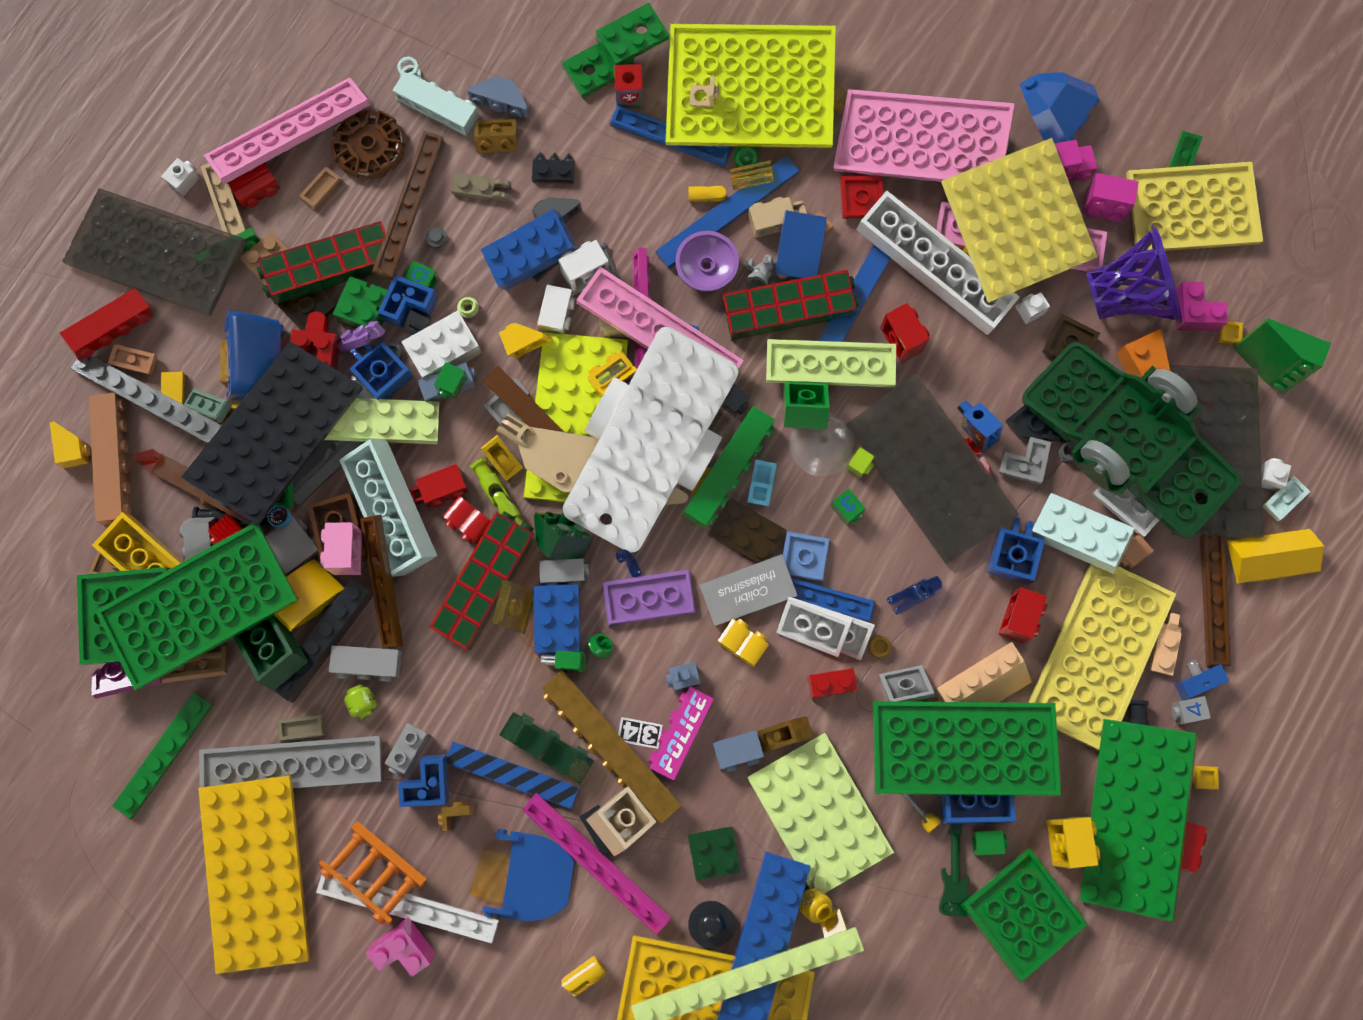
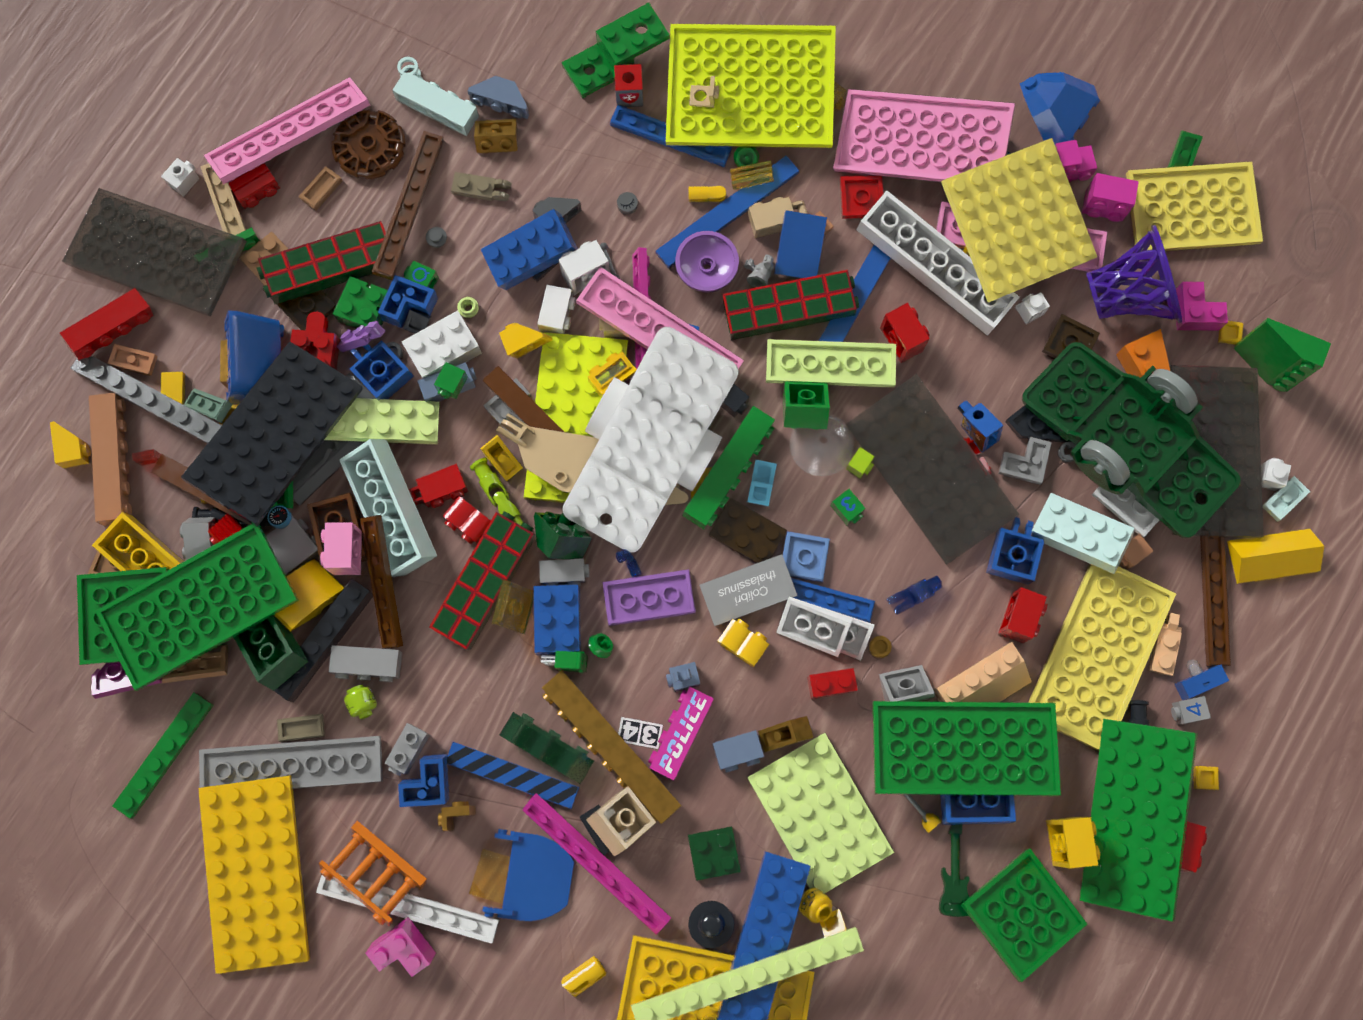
(553, 169): black plate -> none
(627, 203): none -> dark grey tile
(989, 842): green brick -> none

